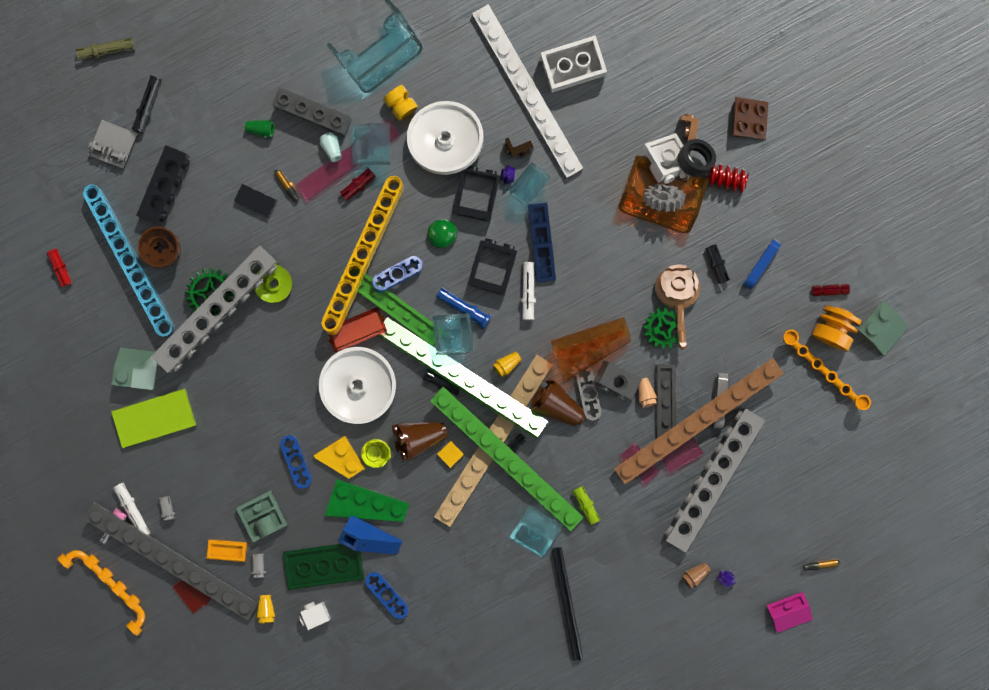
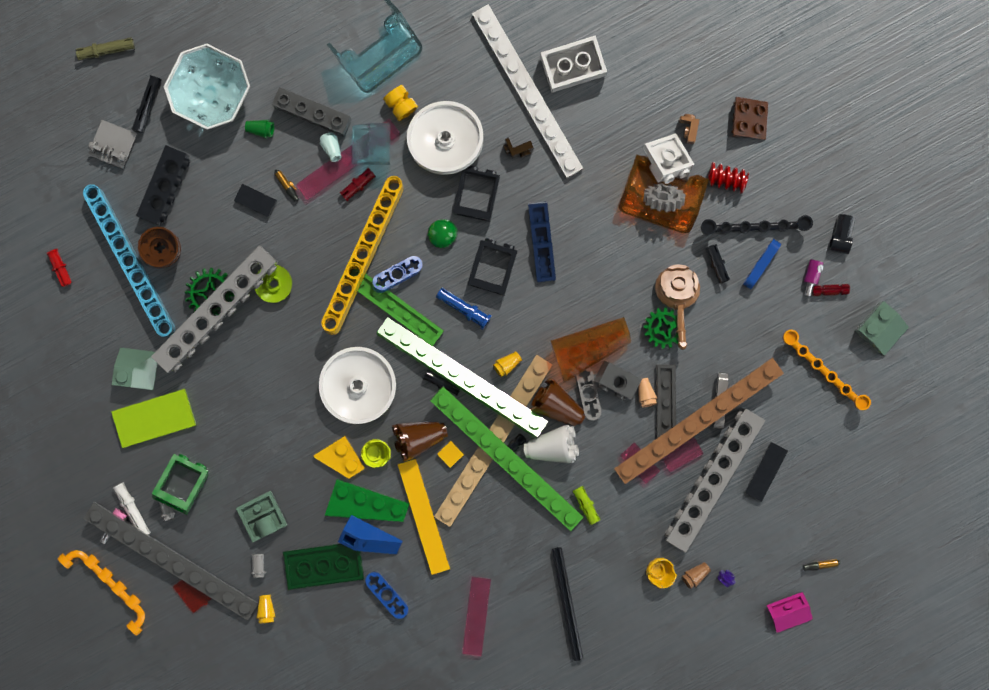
(172, 501): none -> green window
(207, 86): none -> clear light blue rock
(226, 550): light orange tile -> none
(288, 459): blue beam -> none
(314, 615): white brick -> none
(358, 329): clear red piece -> none
(423, 516): none -> yellow tile
(453, 334): clear light blue slope -> none
(476, 616): none -> clear pink tile
(508, 174): dark purple plate -> none
(528, 313): white pin -> none
(529, 184): clear light blue brick -> none
(536, 530): clear light blue slope -> none
(553, 446): none -> white cone
(661, 573): none -> yellow hair
(704, 149): black tyre -> none
(766, 471): none -> black tile
(803, 223): none -> black bar
(812, 275): none -> magenta piece
(836, 328): light orange wheel -> none
(841, 239): none -> black piece

